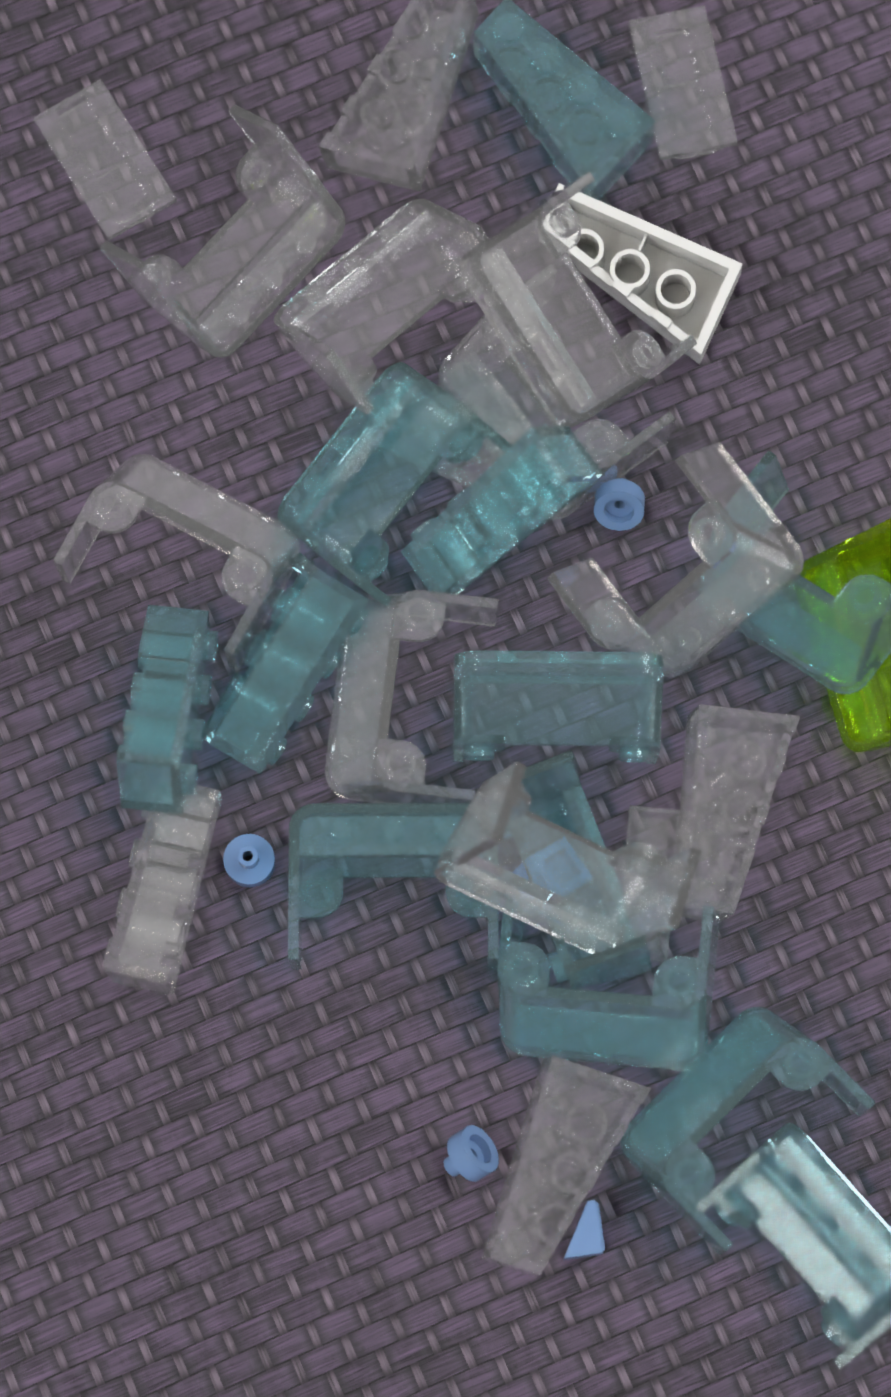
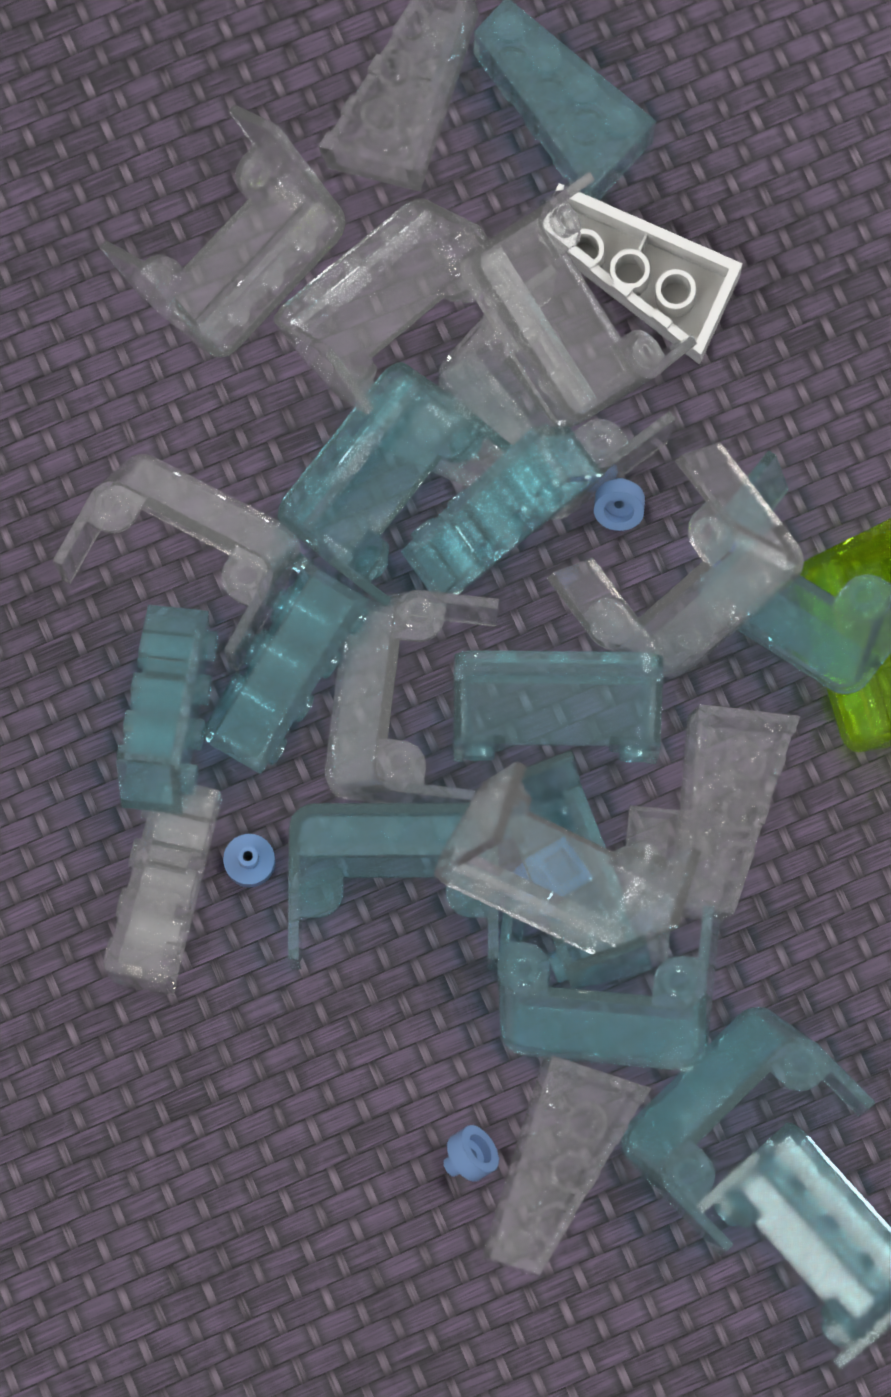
(104, 159): clear piece -> none
(588, 1235): medium blue slope -> none
(682, 83): clear piece -> none

